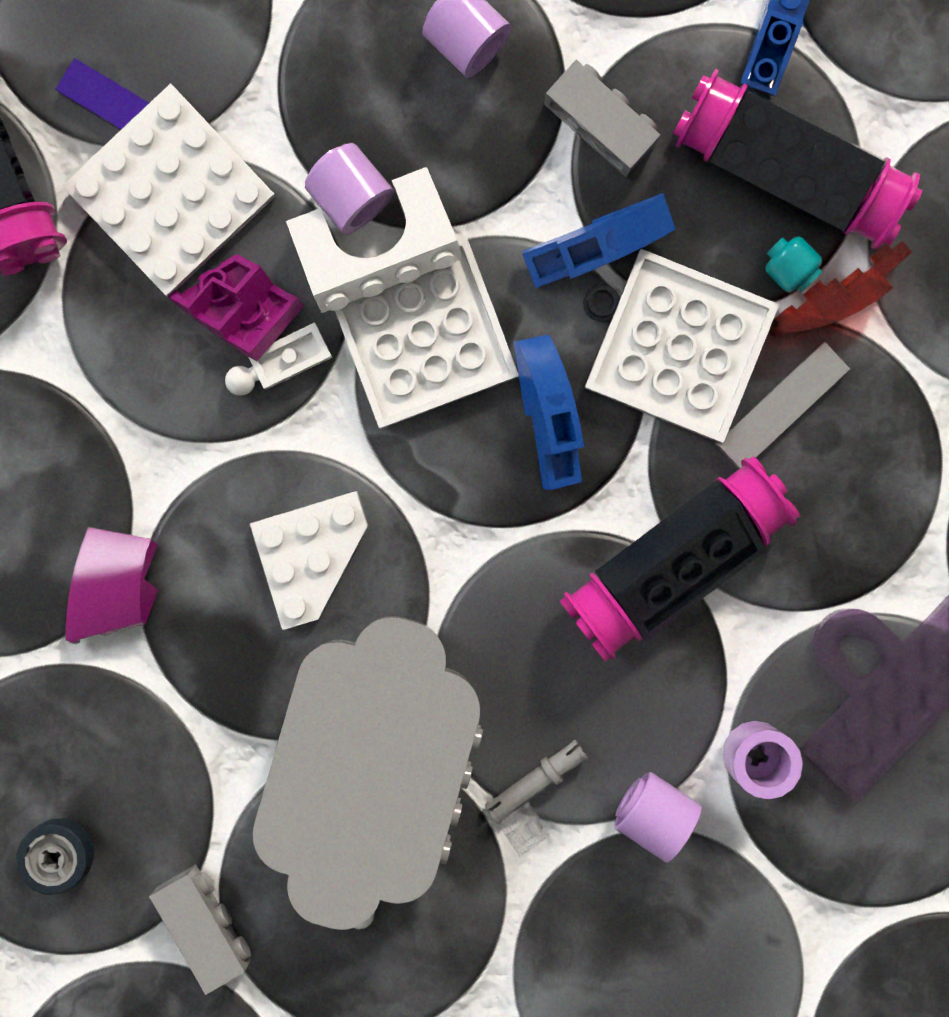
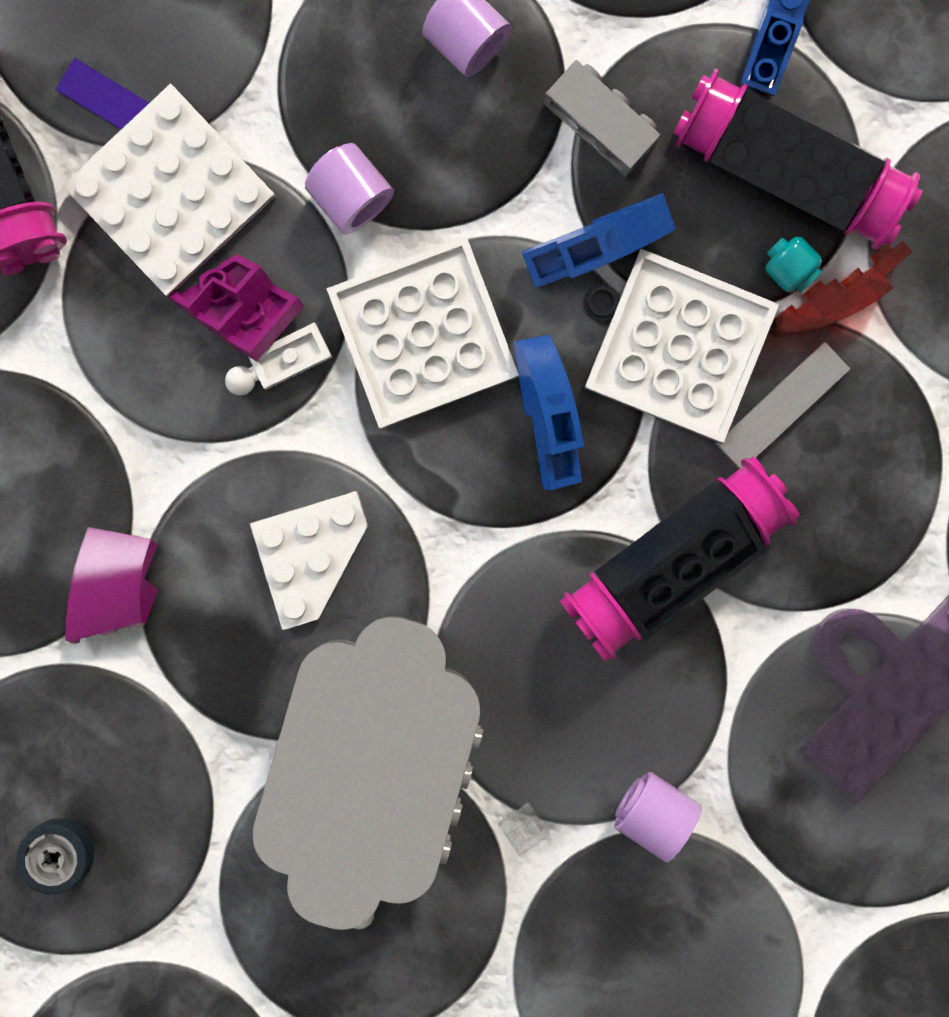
(201, 928): light grey brick -> none
(342, 278): white arch -> none
(536, 781): light grey pin -> none
(766, 777): lavender piece -> none

